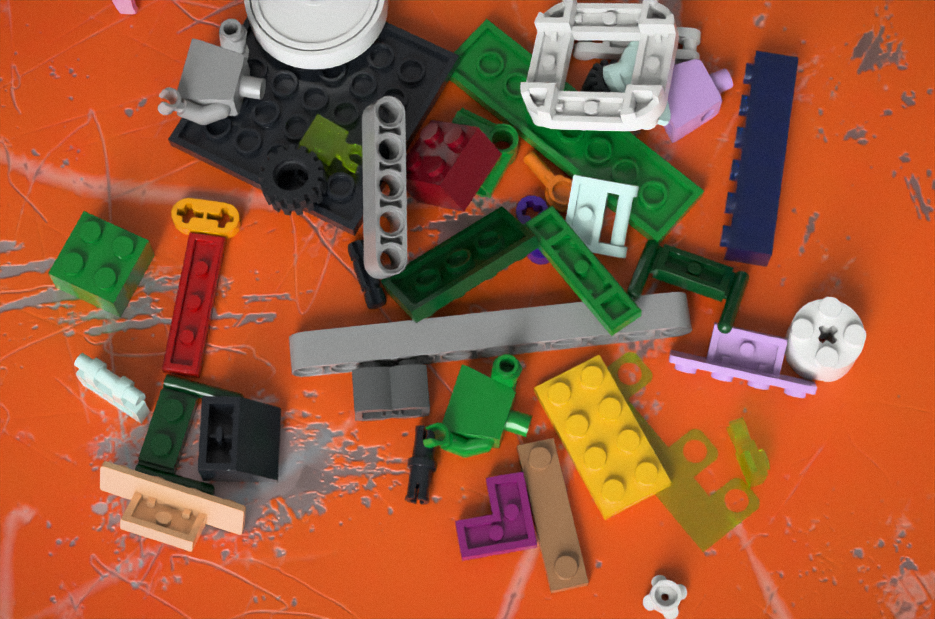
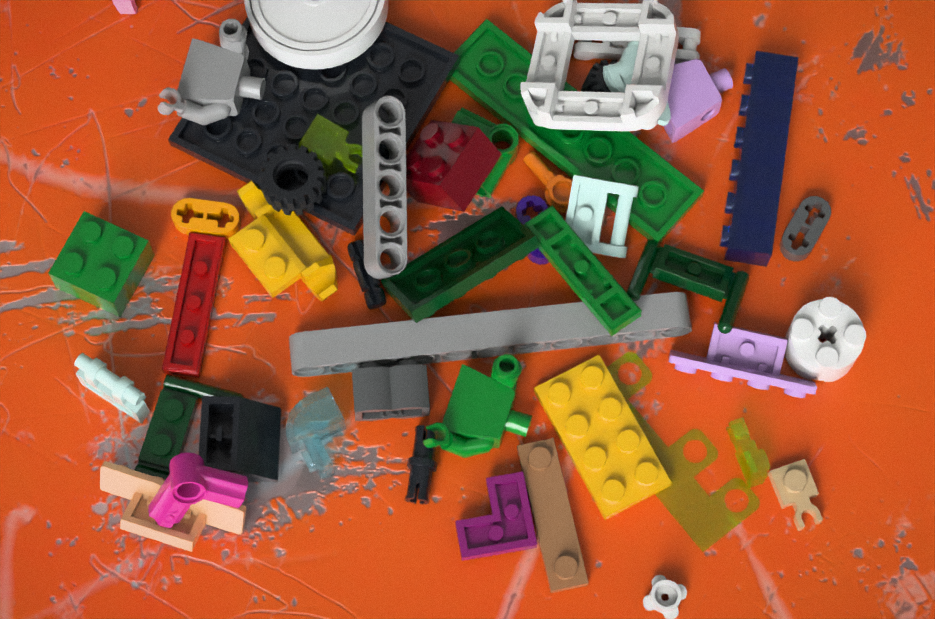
(191, 483): none -> dark pink piece
(282, 249): none -> yellow plate
(310, 423): none -> clear light blue brick
(795, 488): none -> tan plate
(811, 232): none -> dark grey beam

